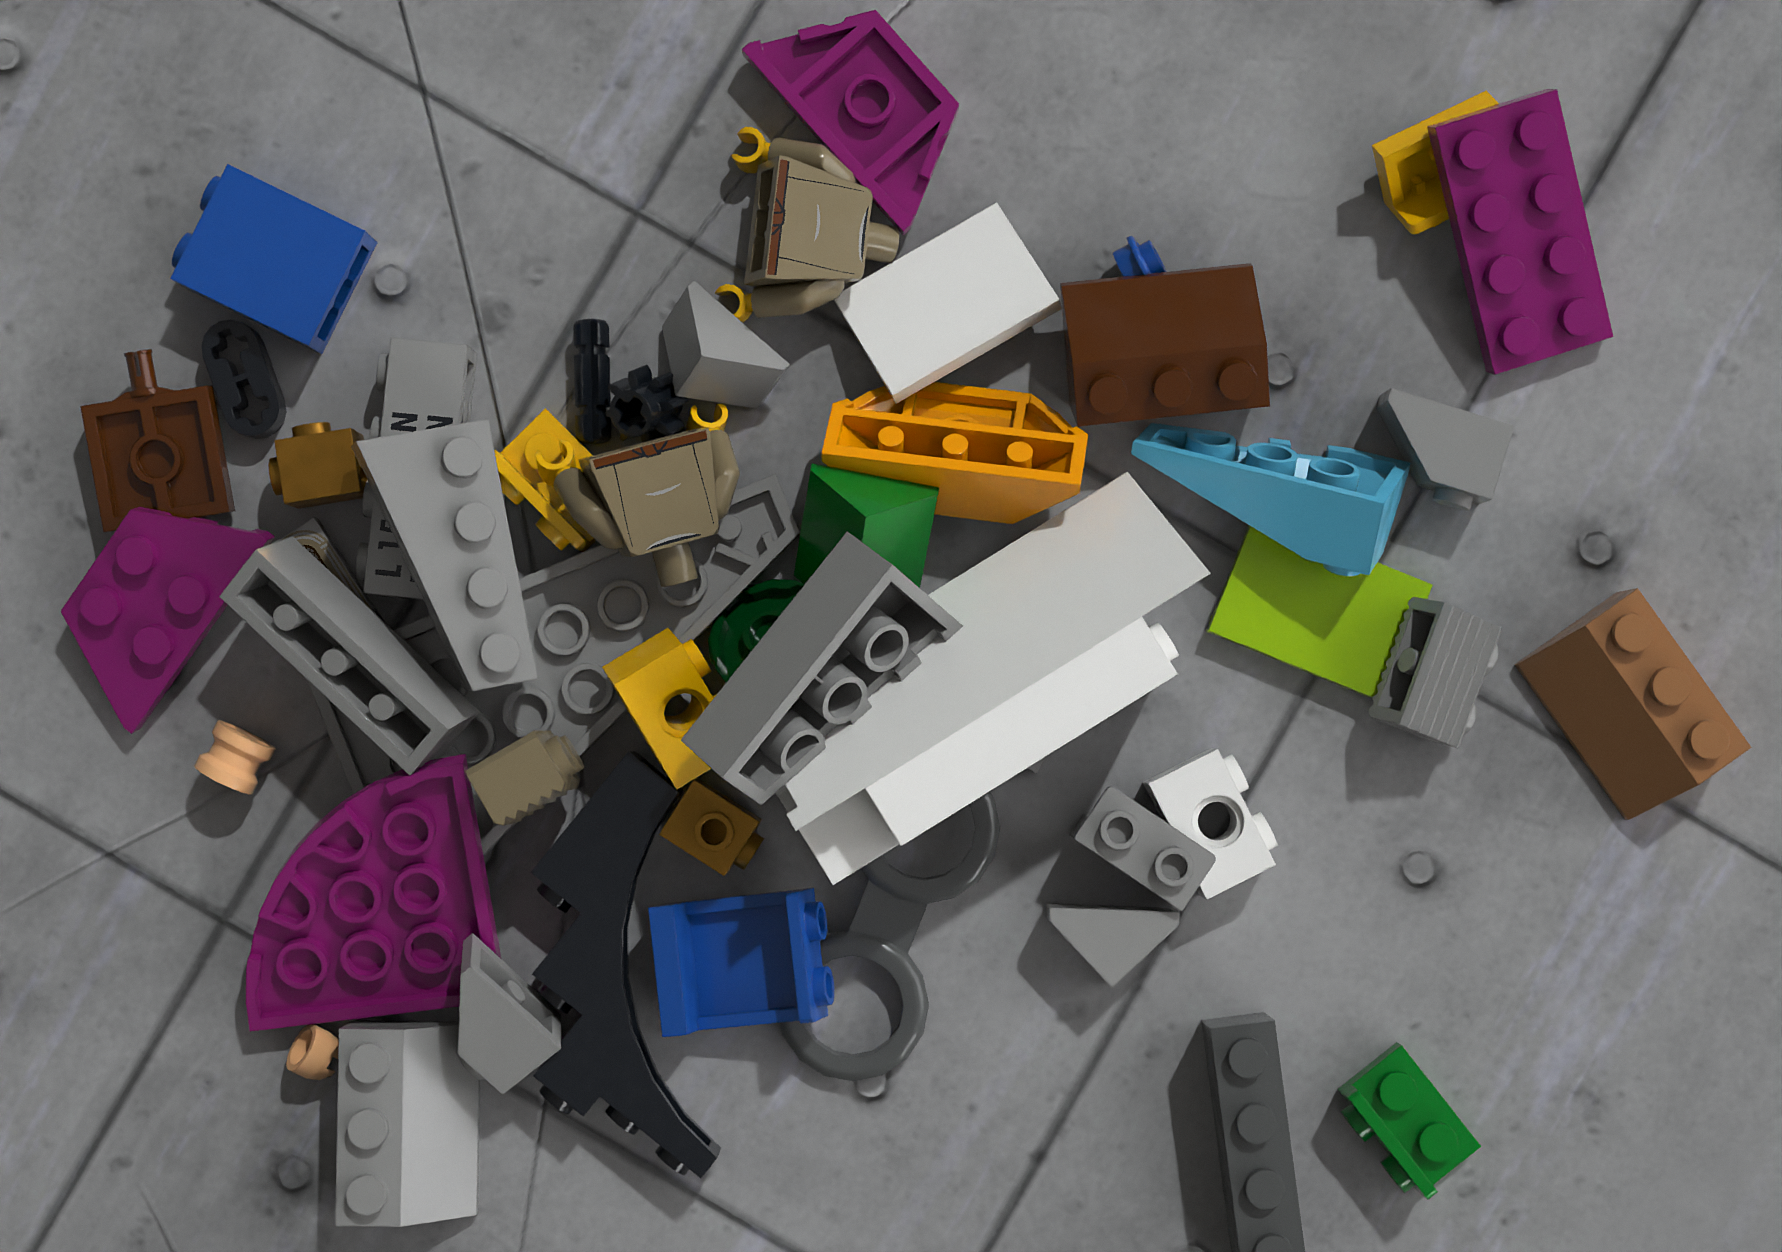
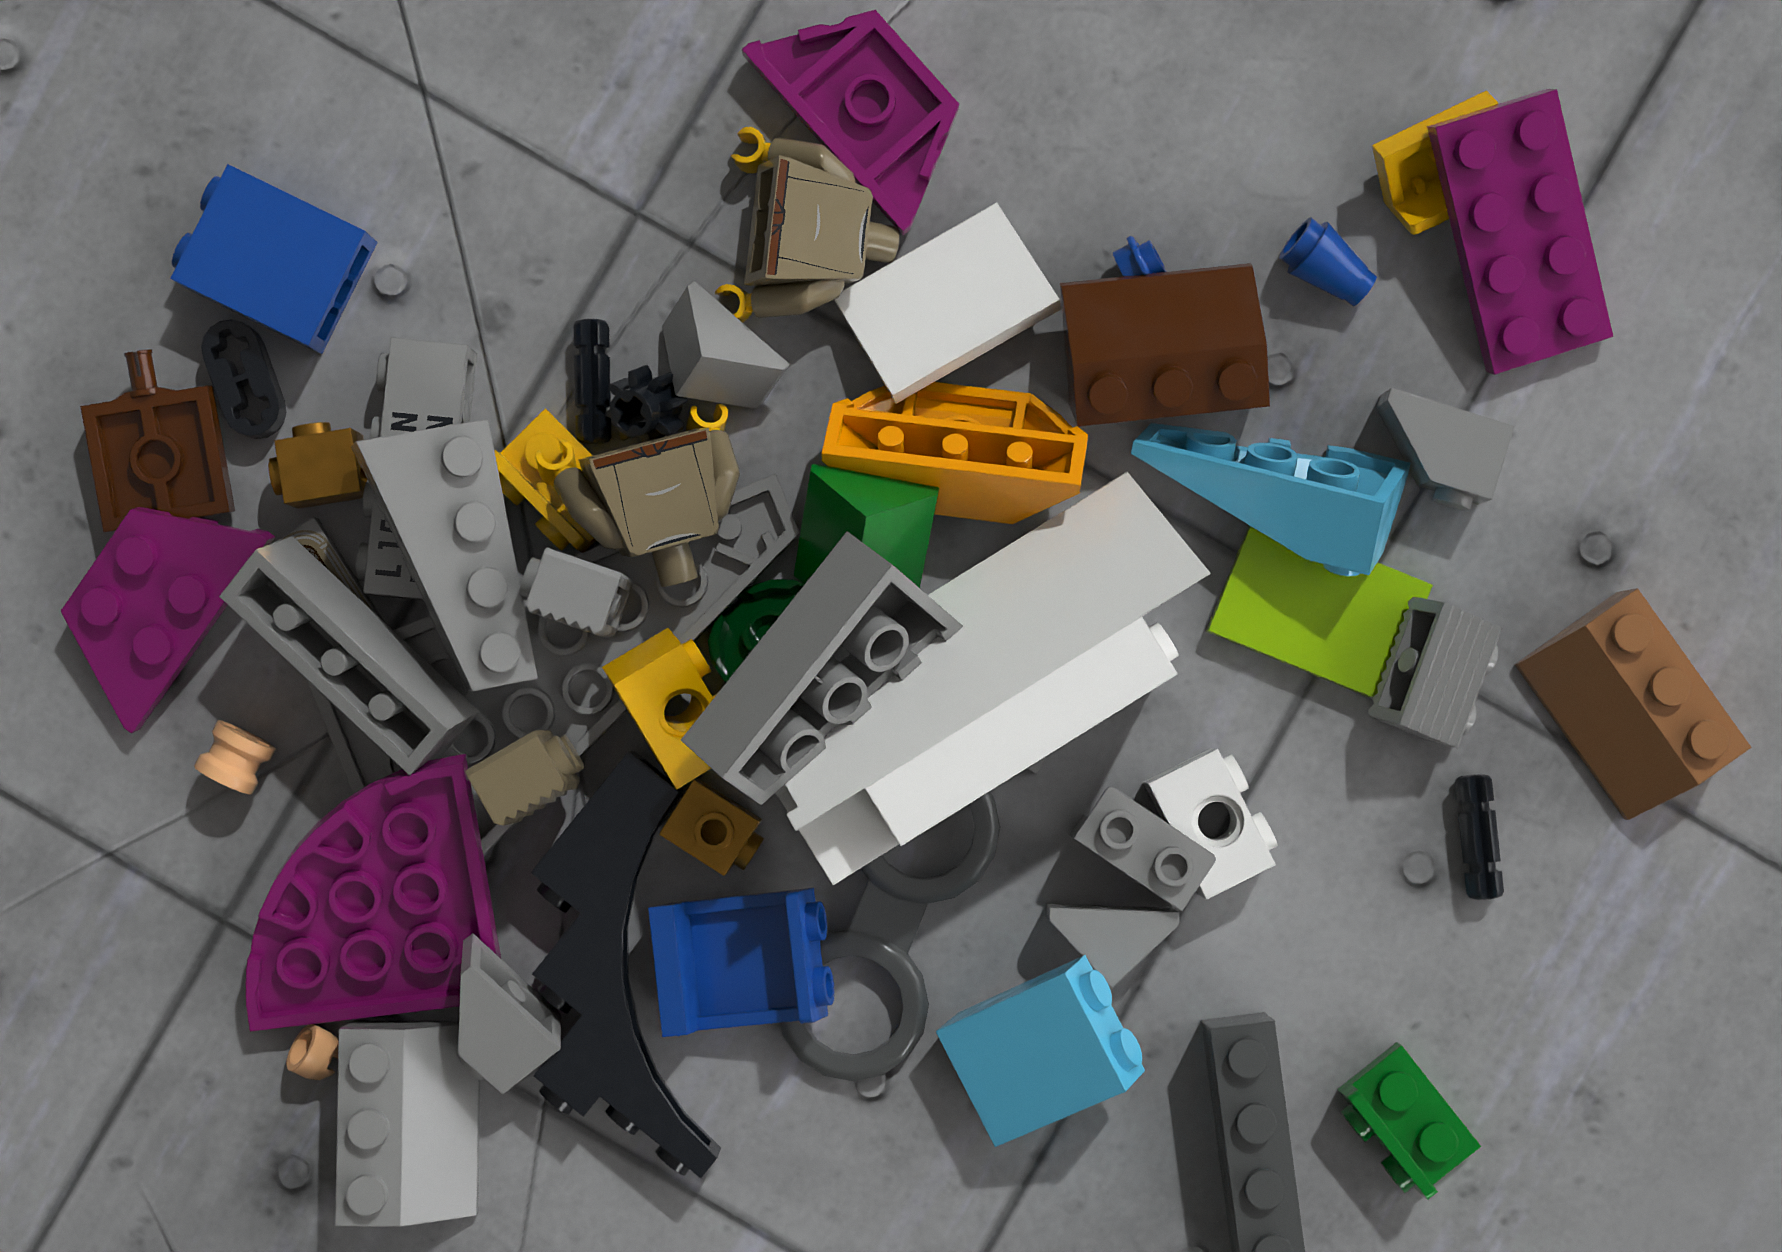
(576, 592): none -> light grey brick
(1042, 1051): none -> medium azure brick
(1327, 262): none -> blue cone
(1479, 836): none -> black axle

